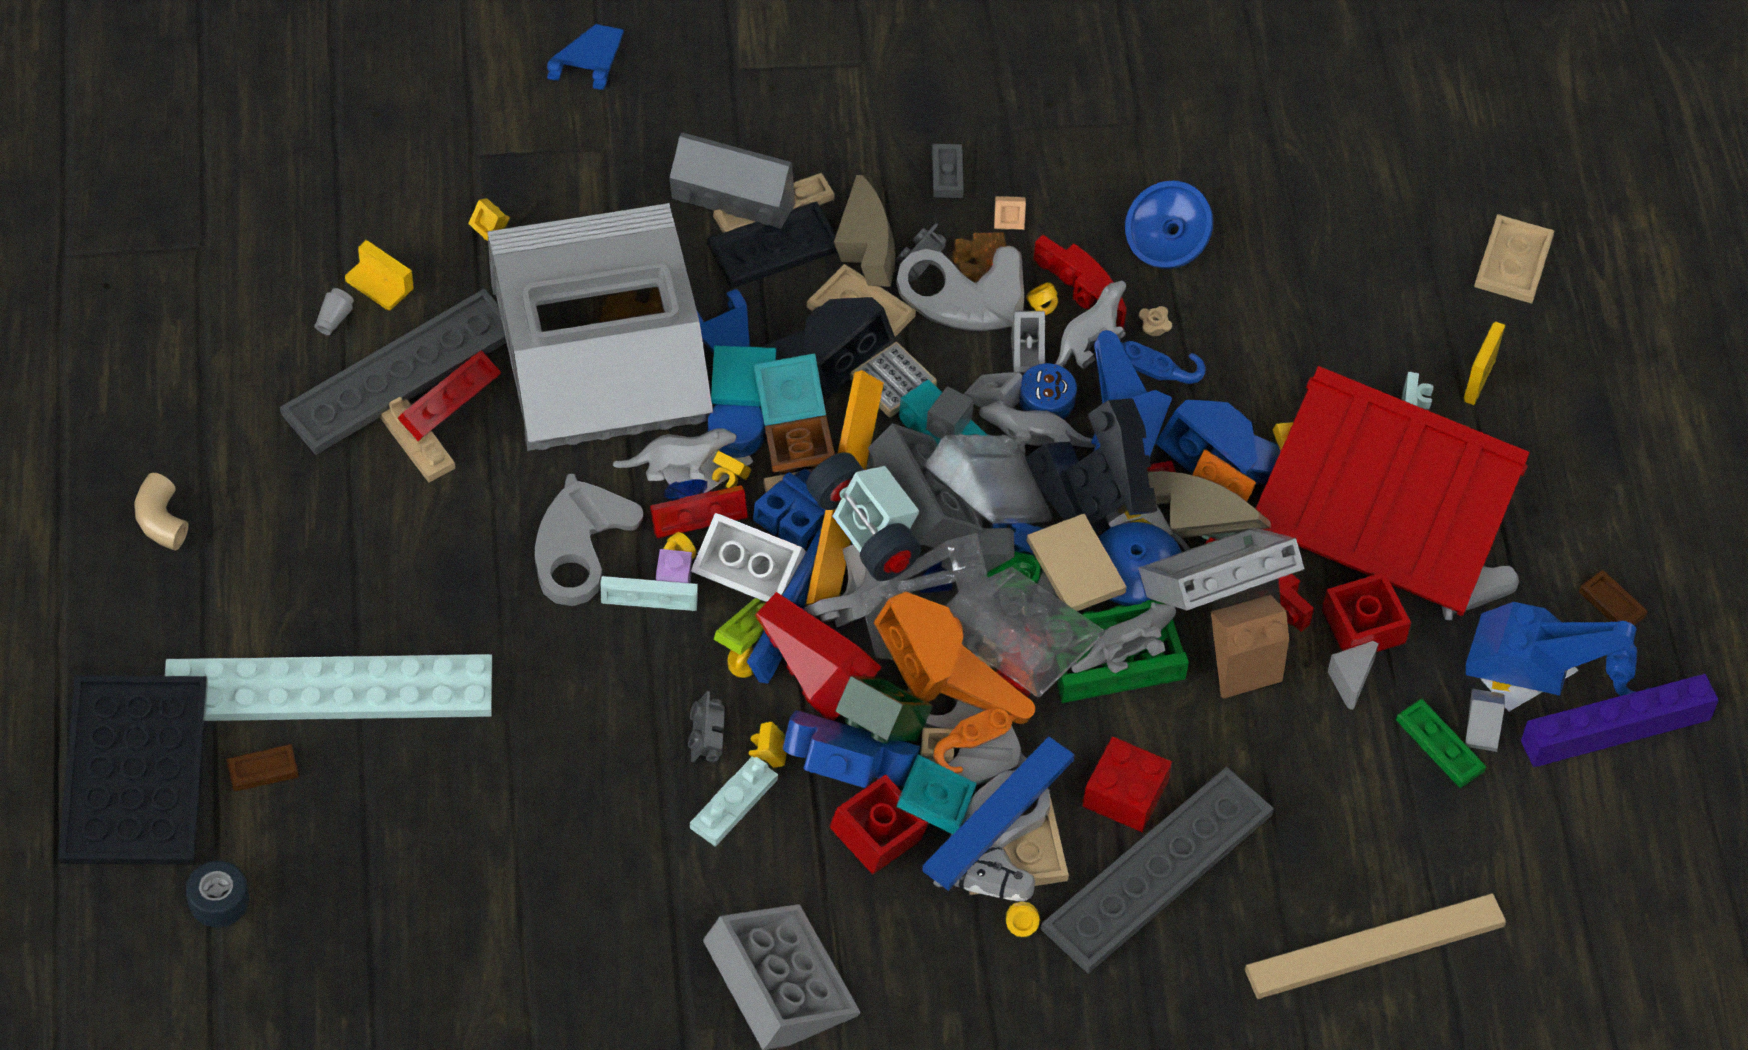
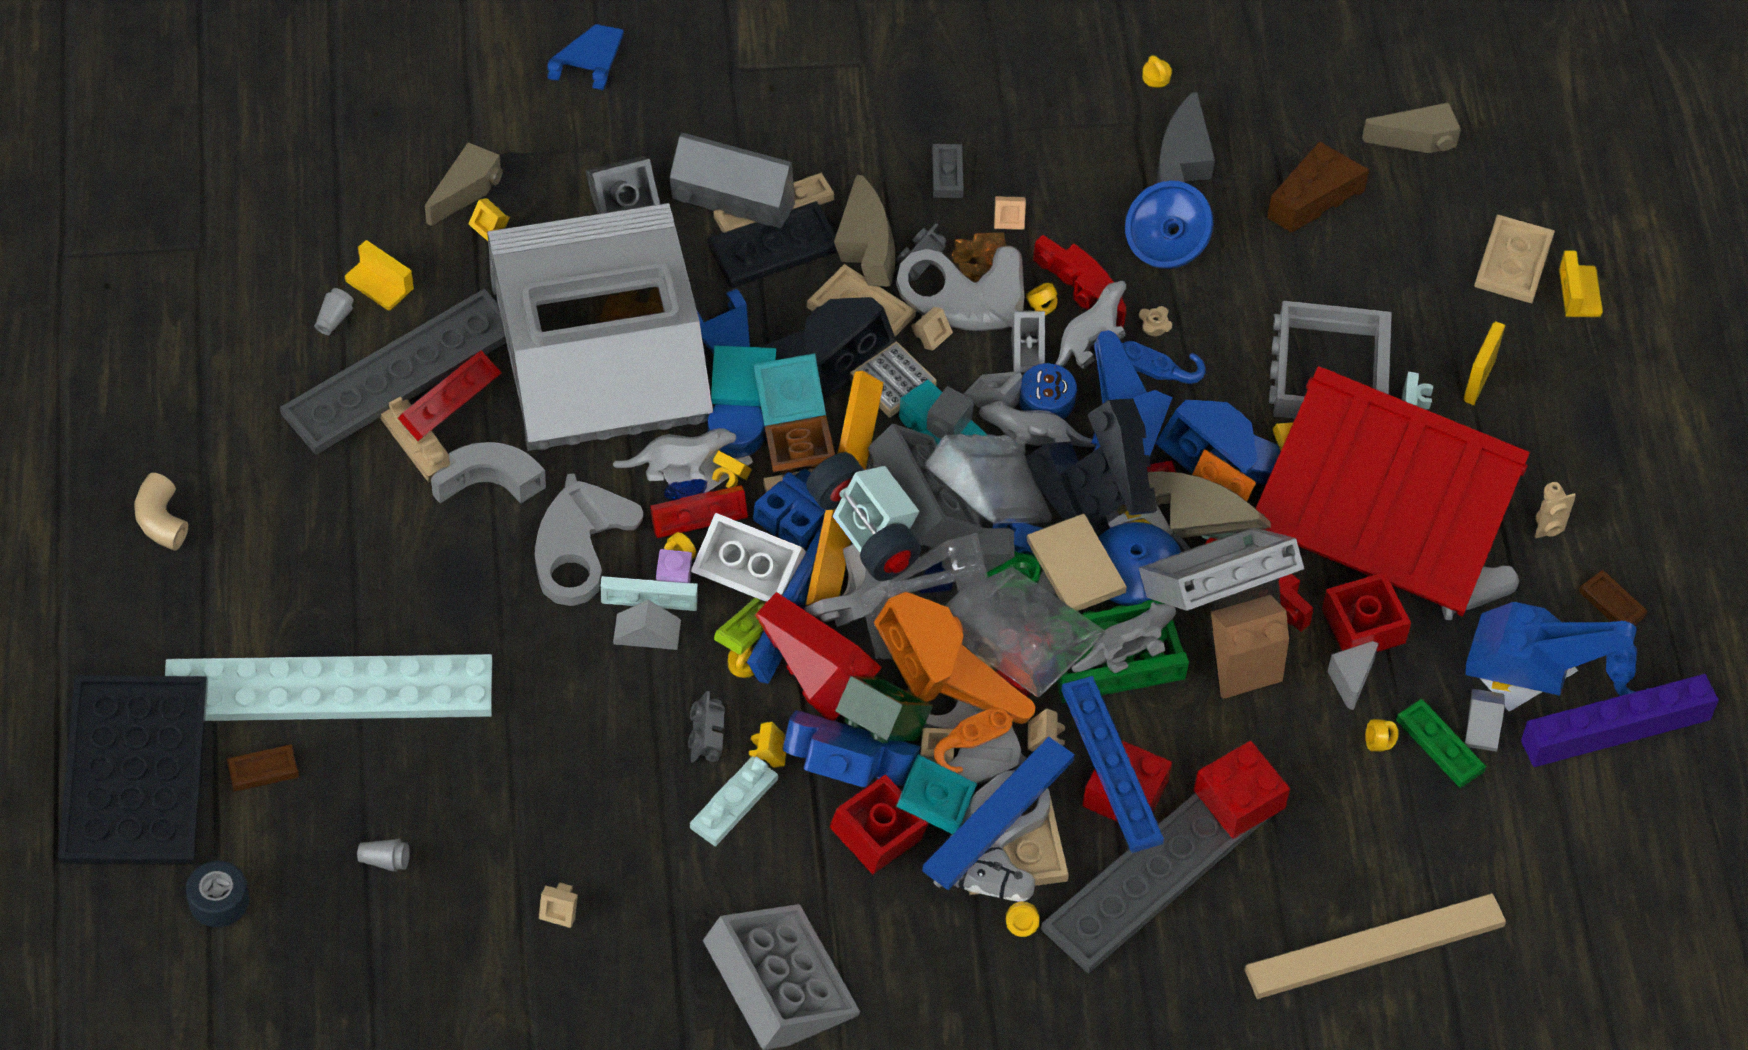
(385, 854): none -> light grey cone
(464, 183): none -> dark tan slope
(489, 463): none -> light grey arch
(558, 905): none -> tan tile
(623, 185): none -> dark grey slope
(647, 627): none -> light grey slope
(932, 328): none -> tan tile
(1042, 727): none -> tan tile
(1112, 764): none -> blue tile
(1156, 72): none -> yellow tile
(1186, 145): none -> dark grey slope
(1241, 789): none -> red brick
(1315, 186): none -> reddish brown wedge
(1326, 319): none -> light grey window
(1378, 735): none -> yellow tile
(1419, 129): none -> dark tan slope
(1553, 511): none -> tan hinge
(1579, 287): none -> yellow panel

